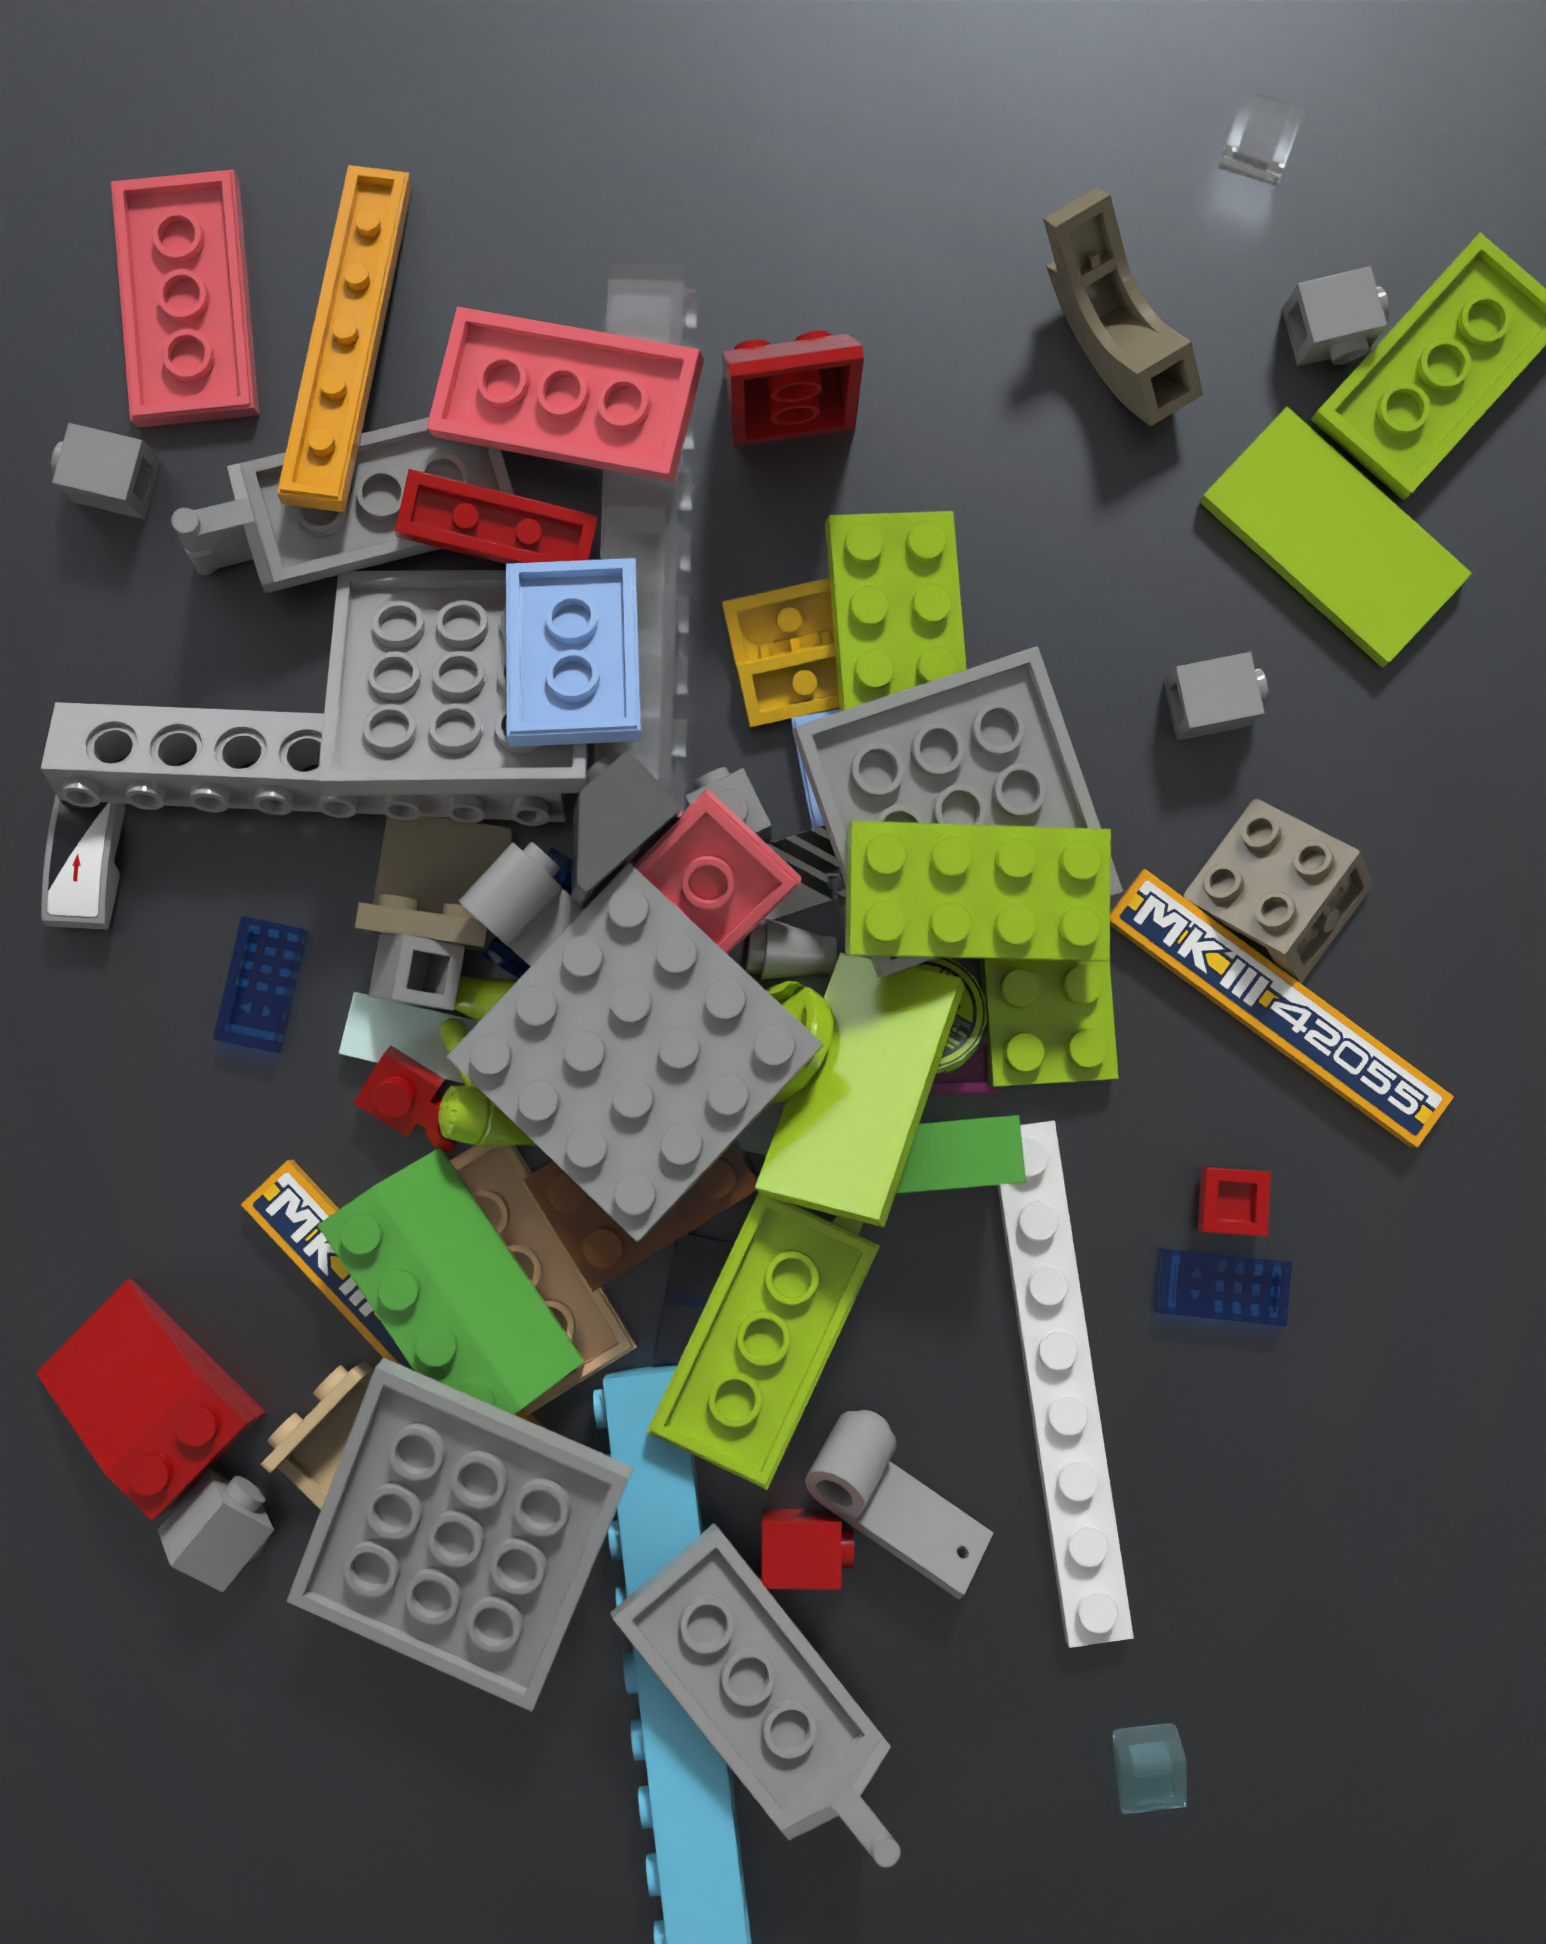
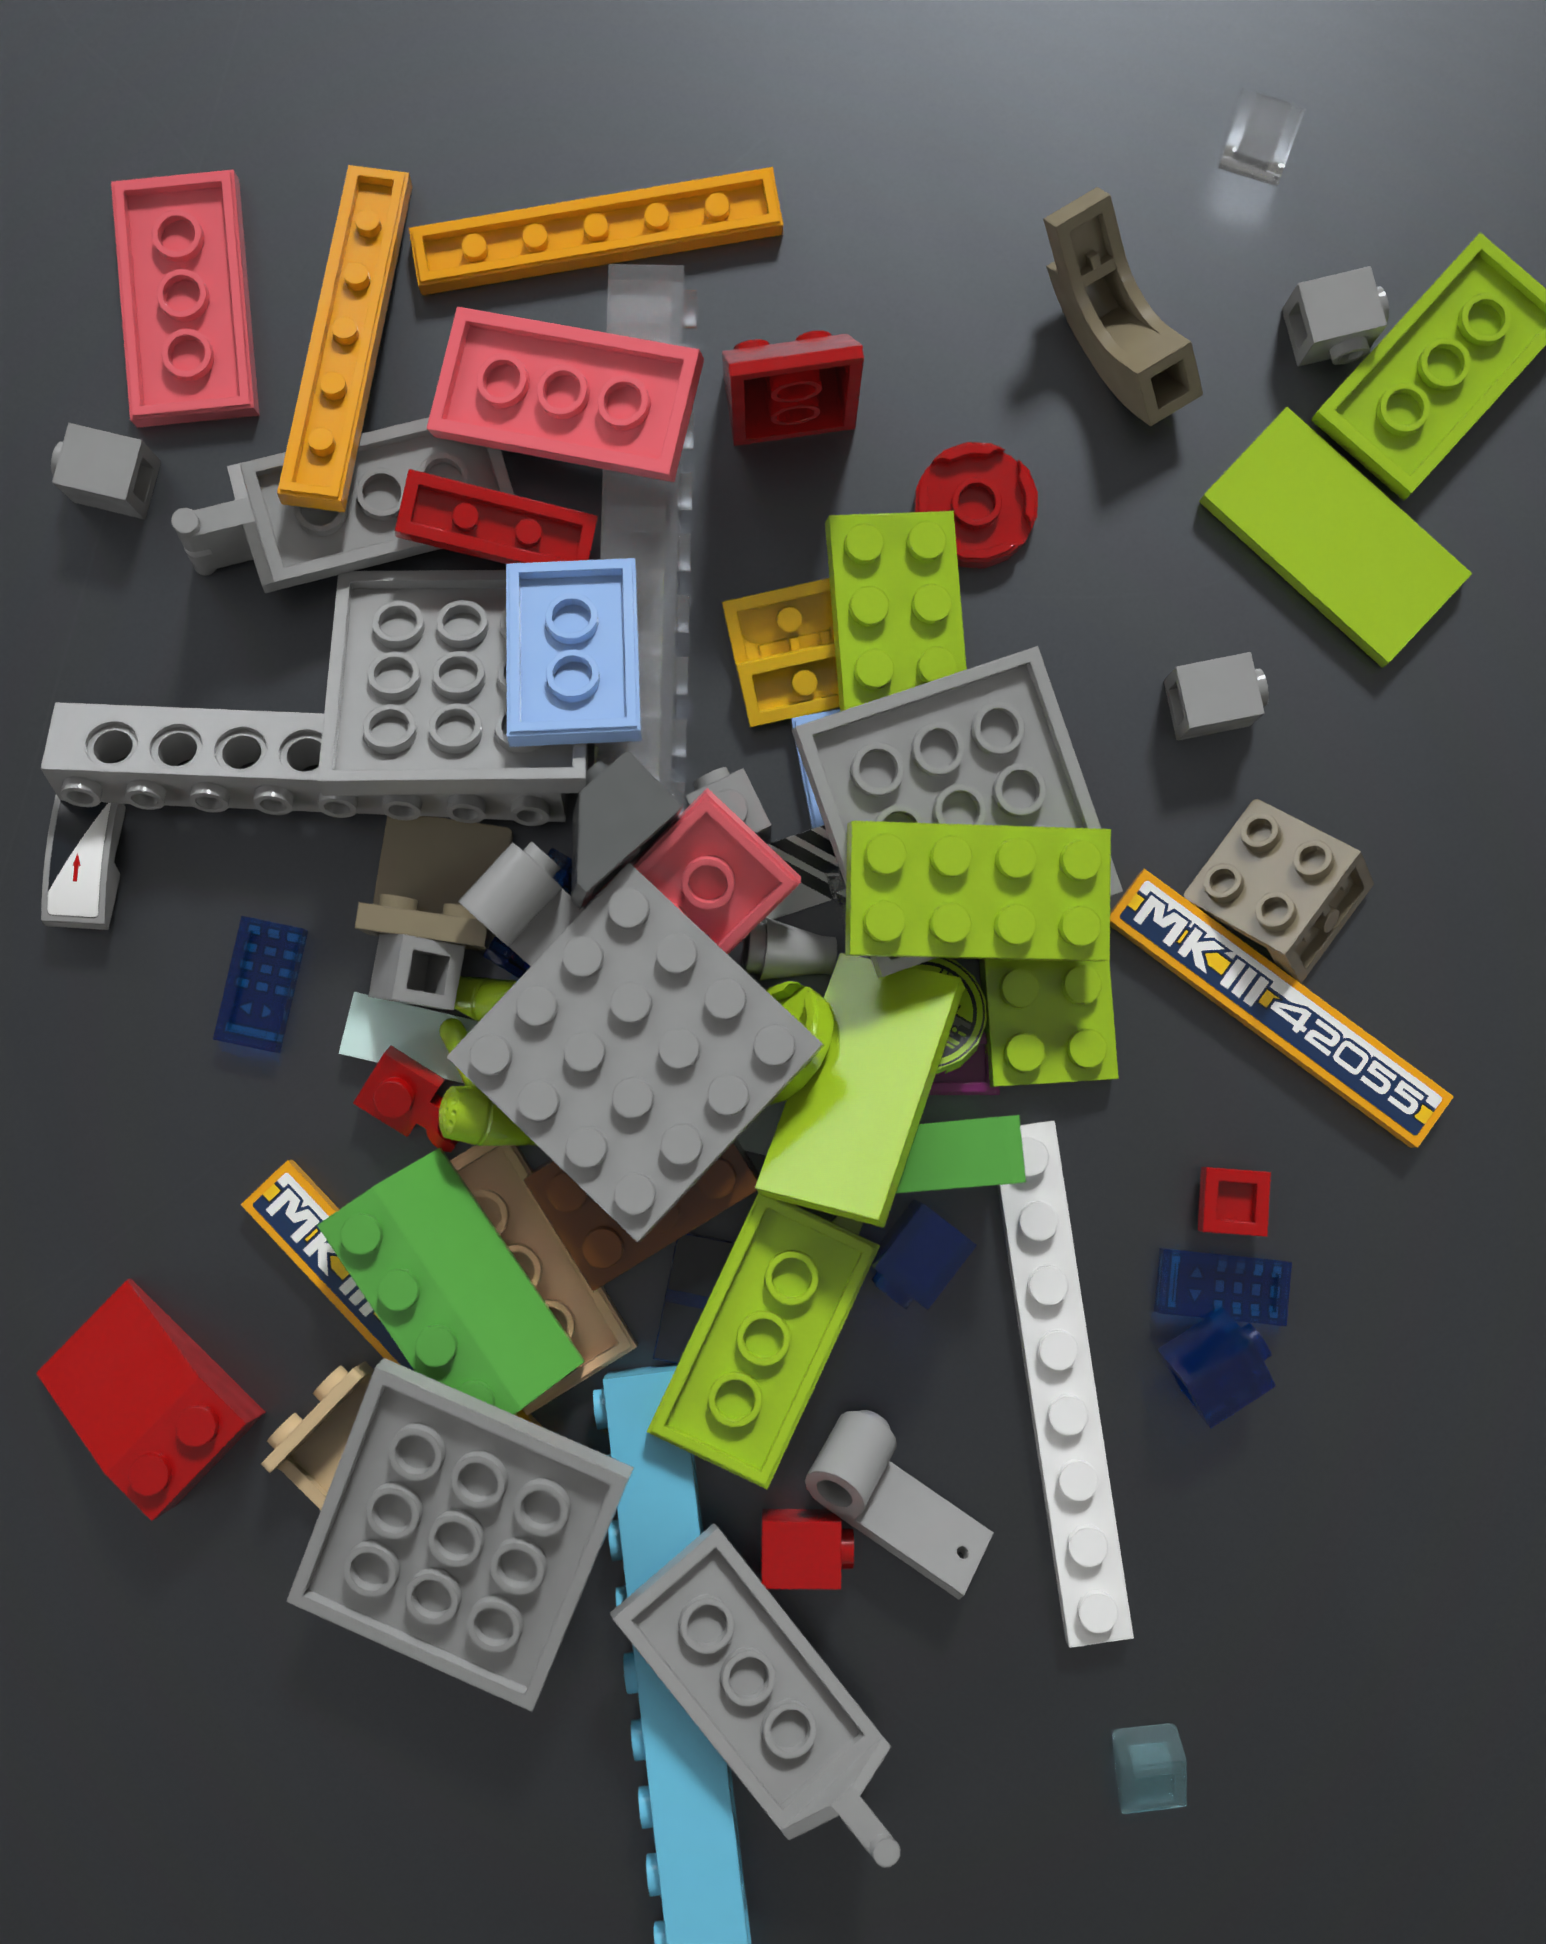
(216, 1529): light grey brick -> none
(596, 231): none -> light orange tile
(919, 1256): none -> clear blue brick
(989, 497): none -> red tile
(1219, 1366): none -> clear blue brick

